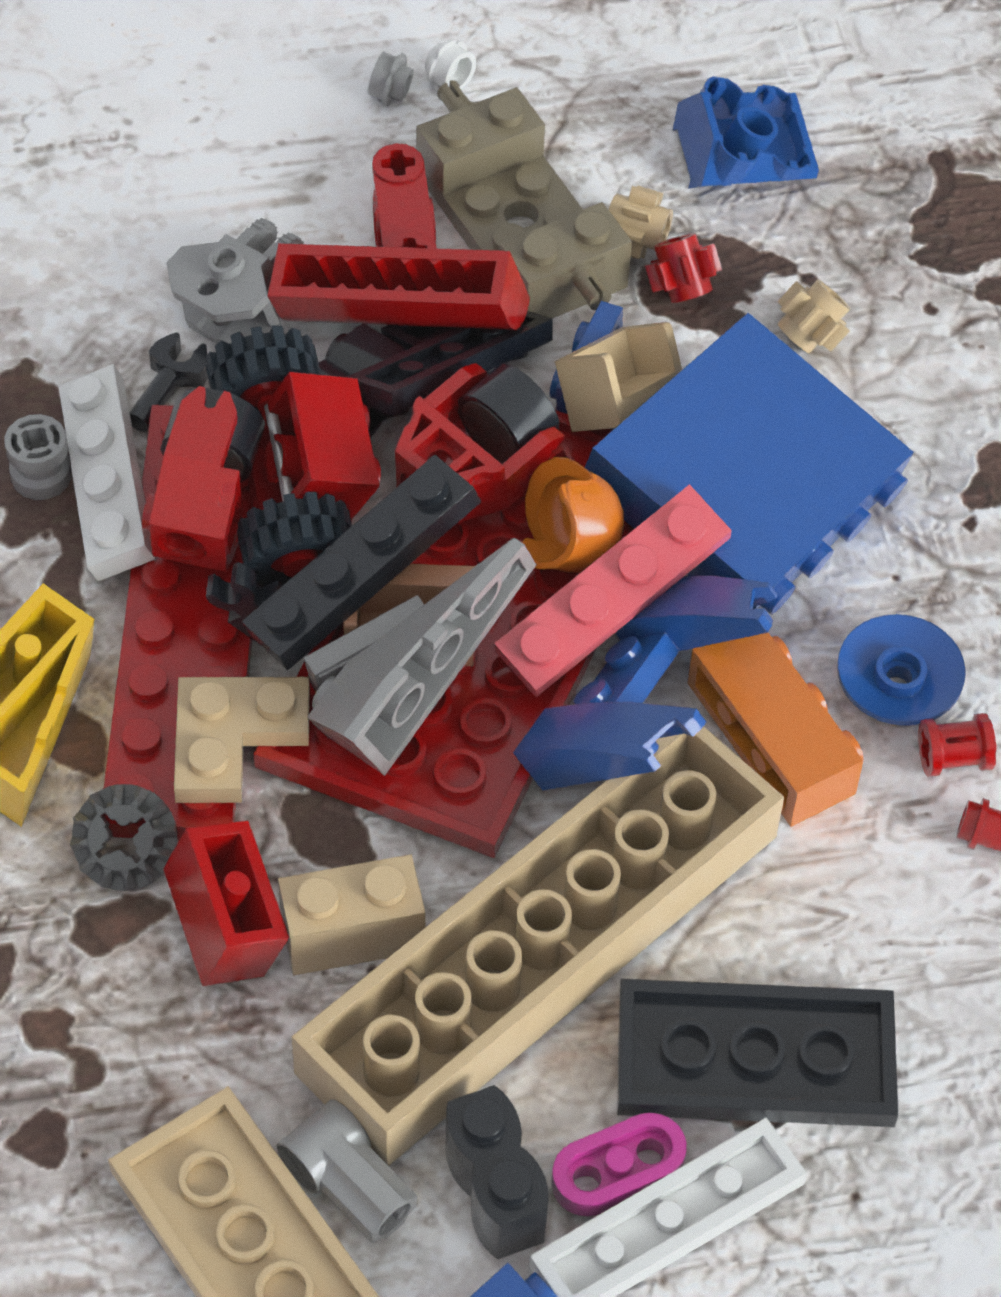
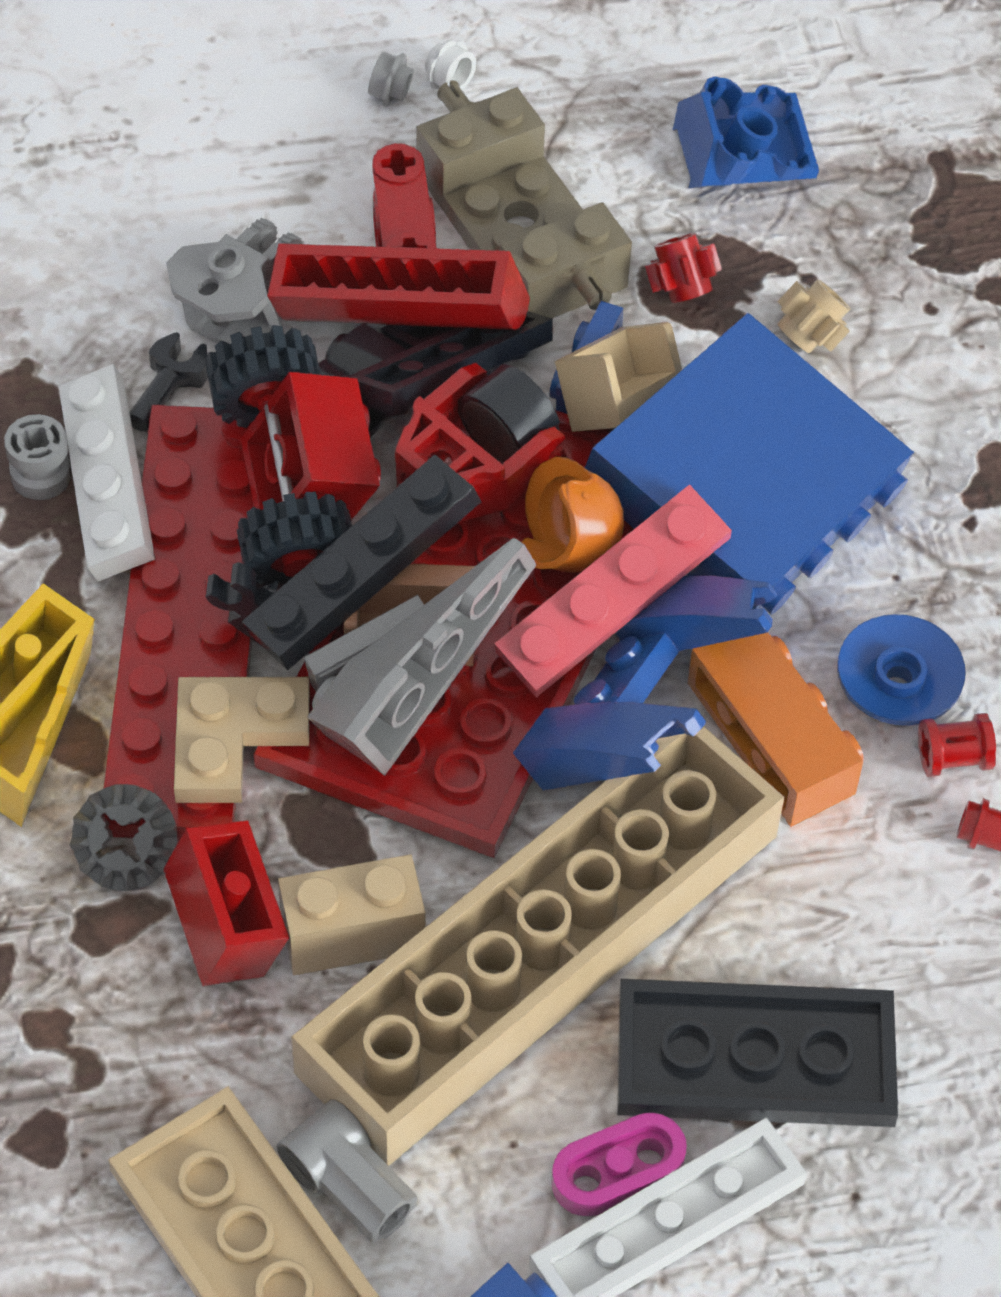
(198, 490): red piece -> none
(497, 1173): black brick -> none
(642, 218): tan gear -> none

